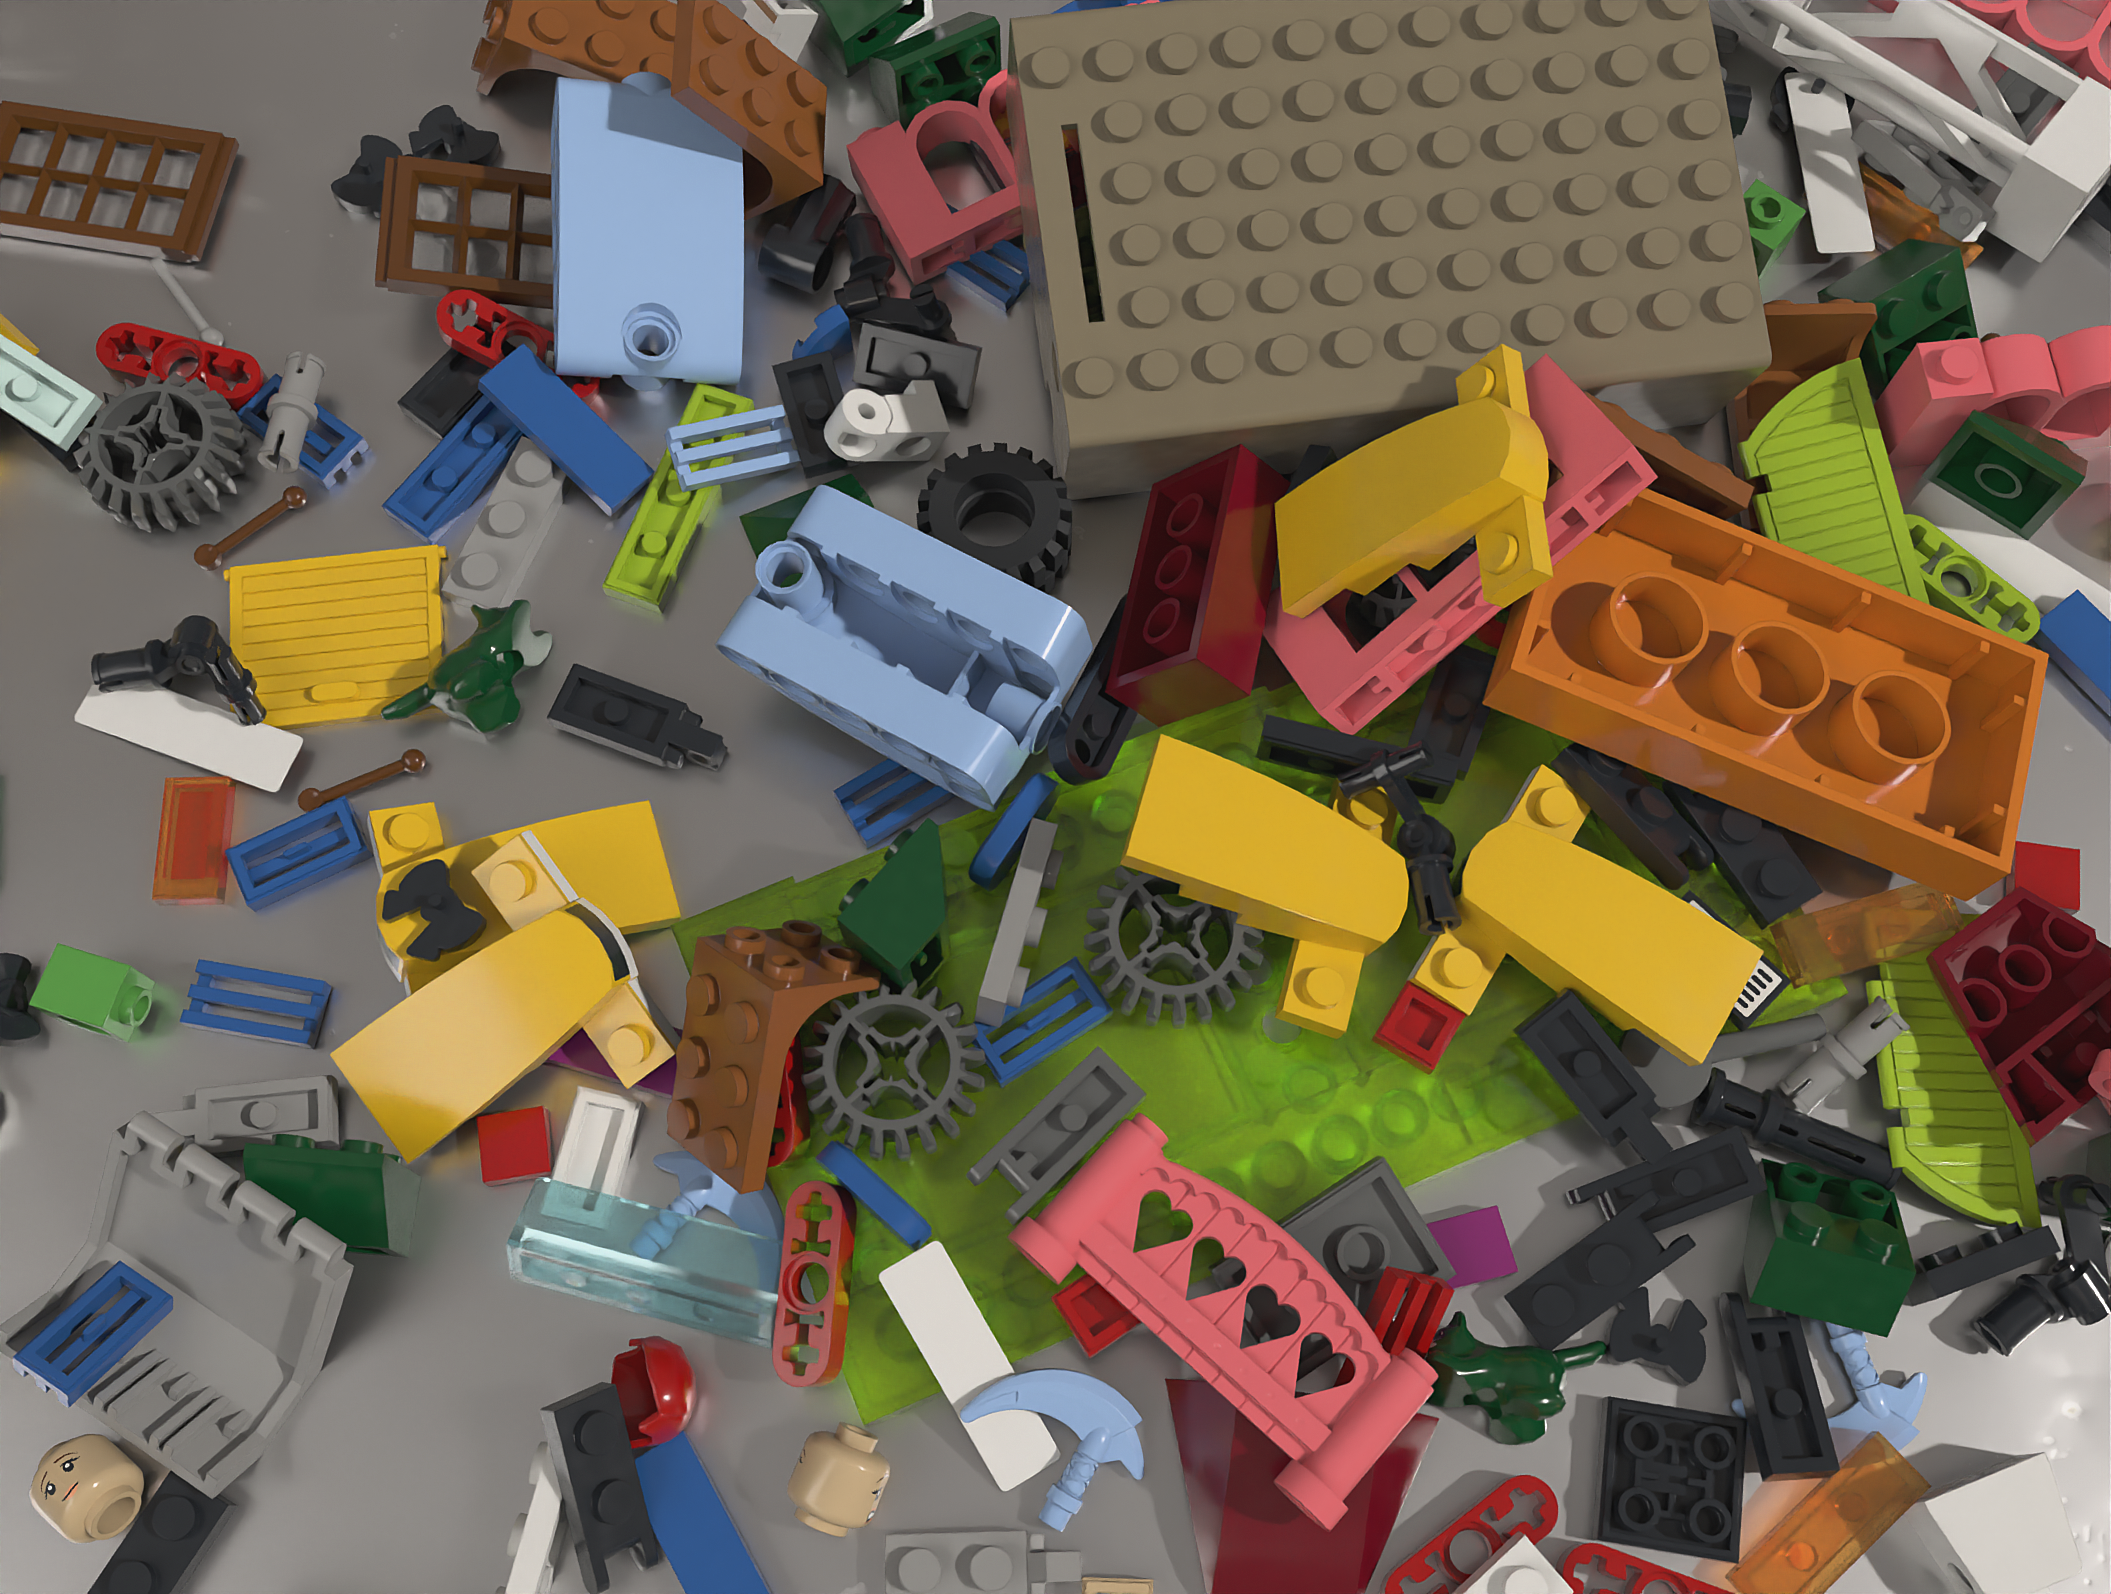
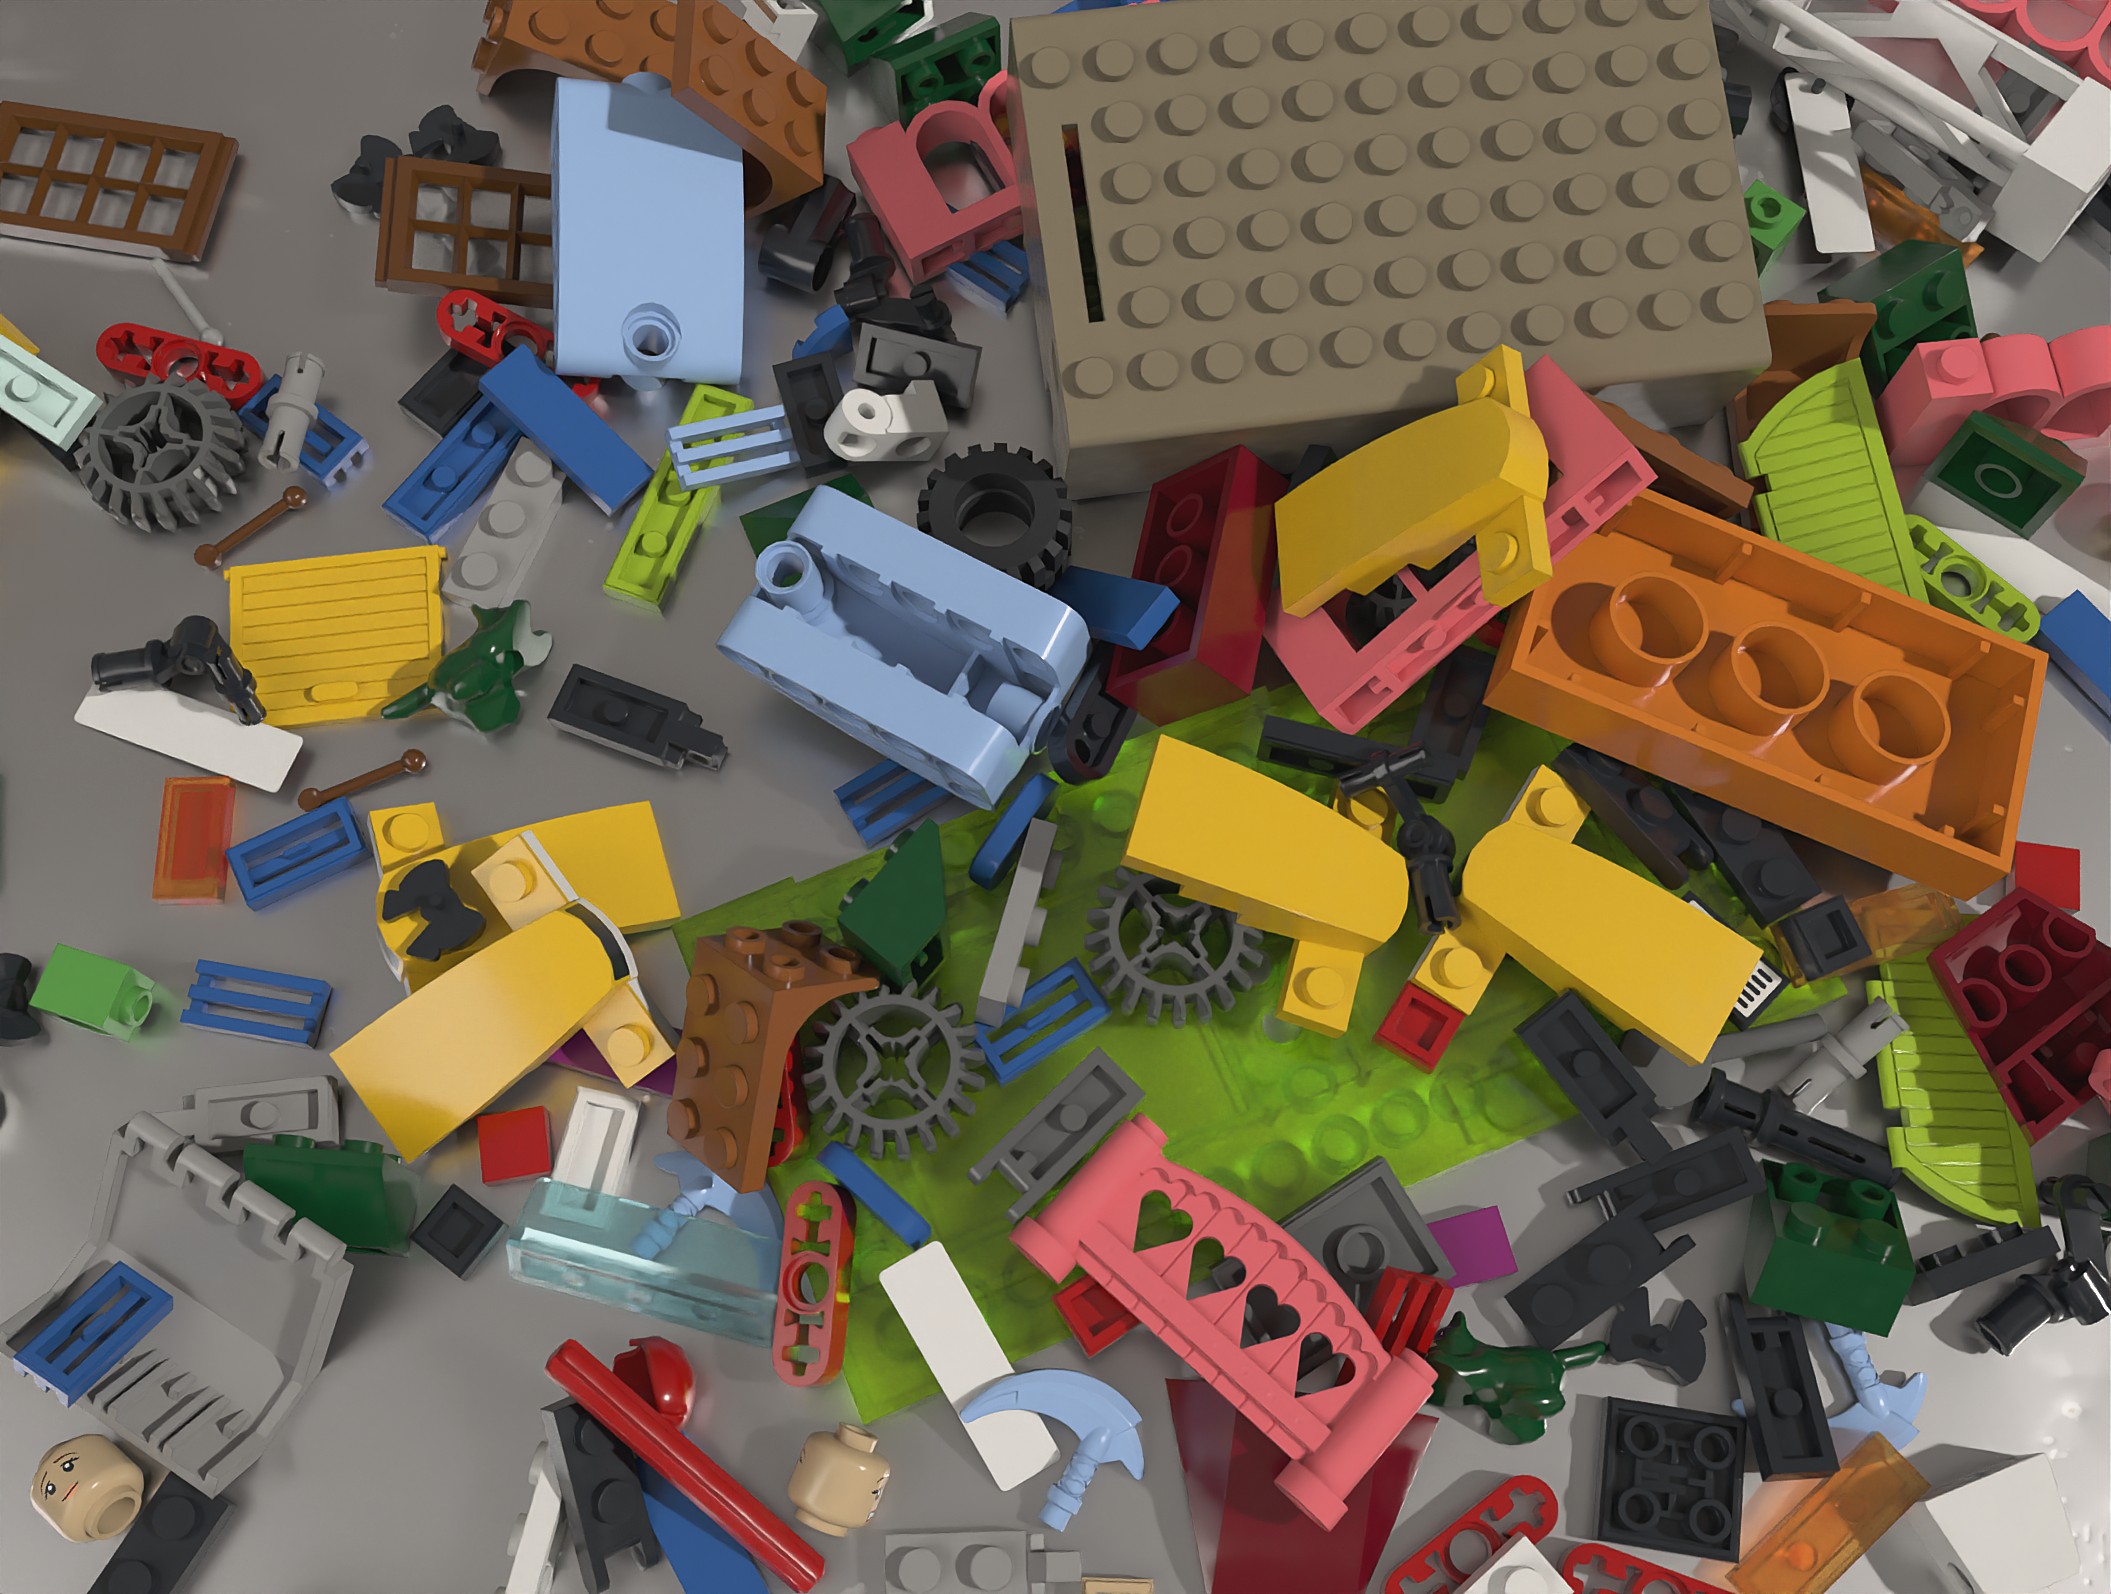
(459, 1232): none -> black tile
(685, 1466): none -> red axle
(1115, 606): none -> blue tile
(1824, 937): none -> black tile

